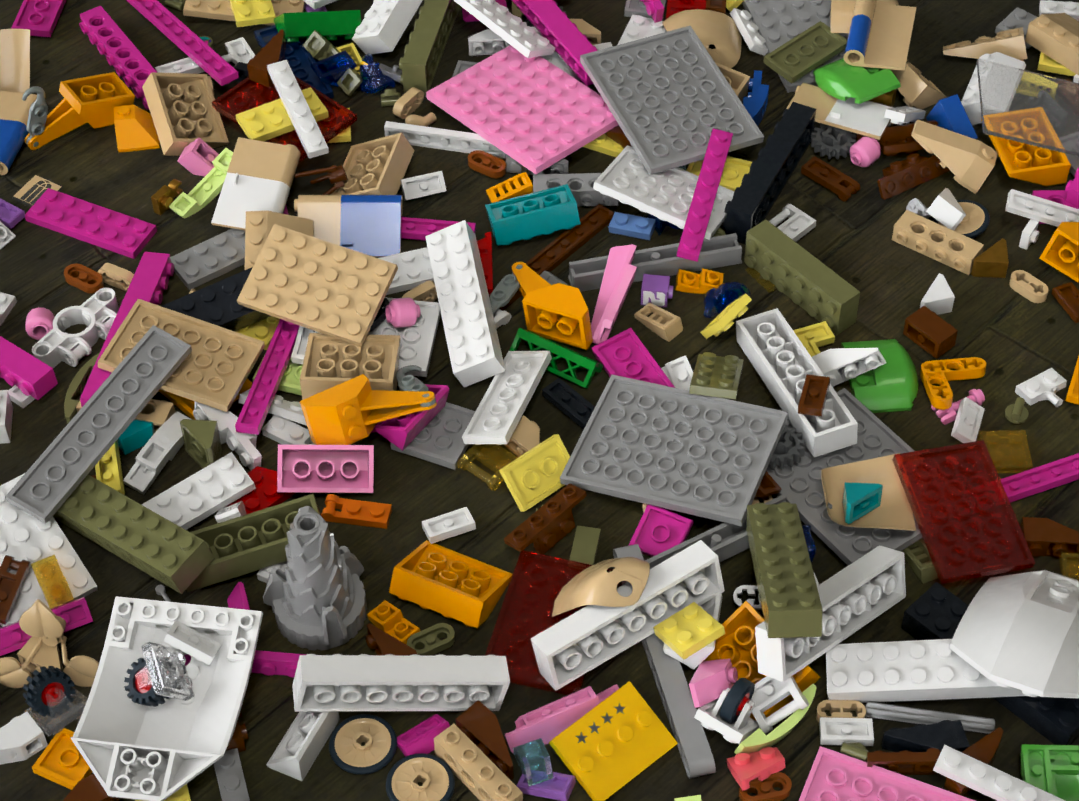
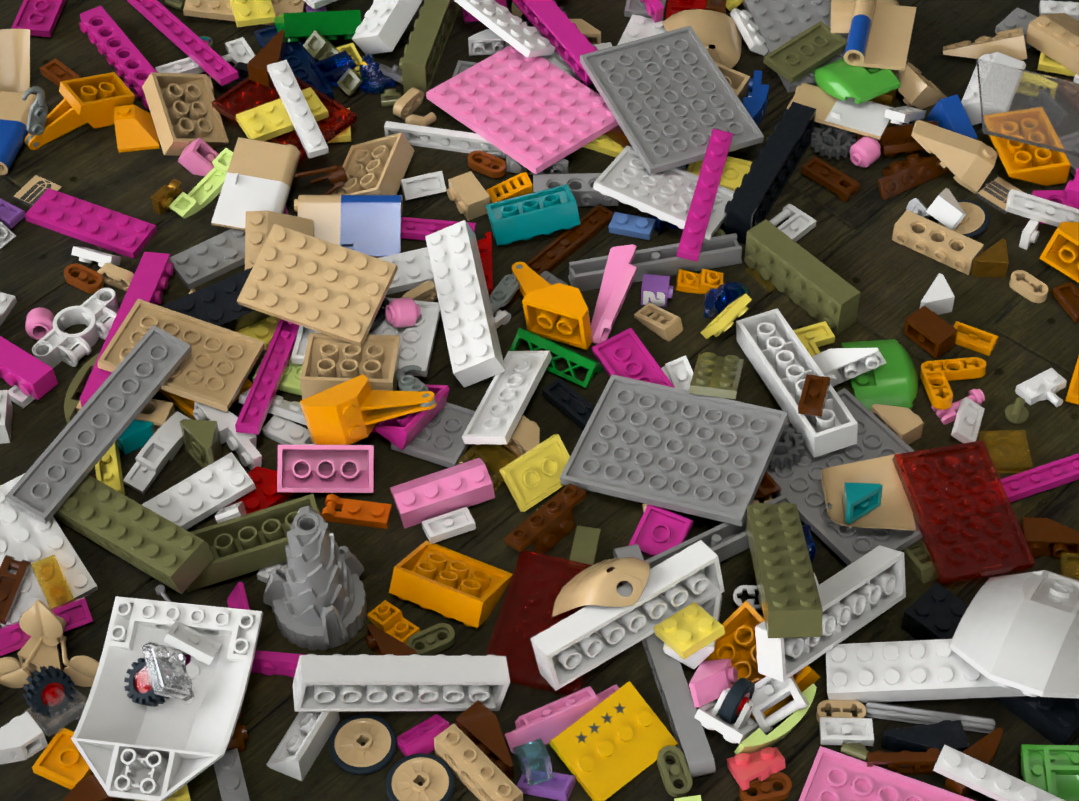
(57, 72): none -> dark orange plate
(87, 255): none -> white plate
(443, 492): none -> bright pink slope
(468, 195): none -> tan brick
(674, 773): none -> olive plate
(900, 421): none -> tan slope
(971, 340): none -> light orange tile
(996, 193): none -> piece

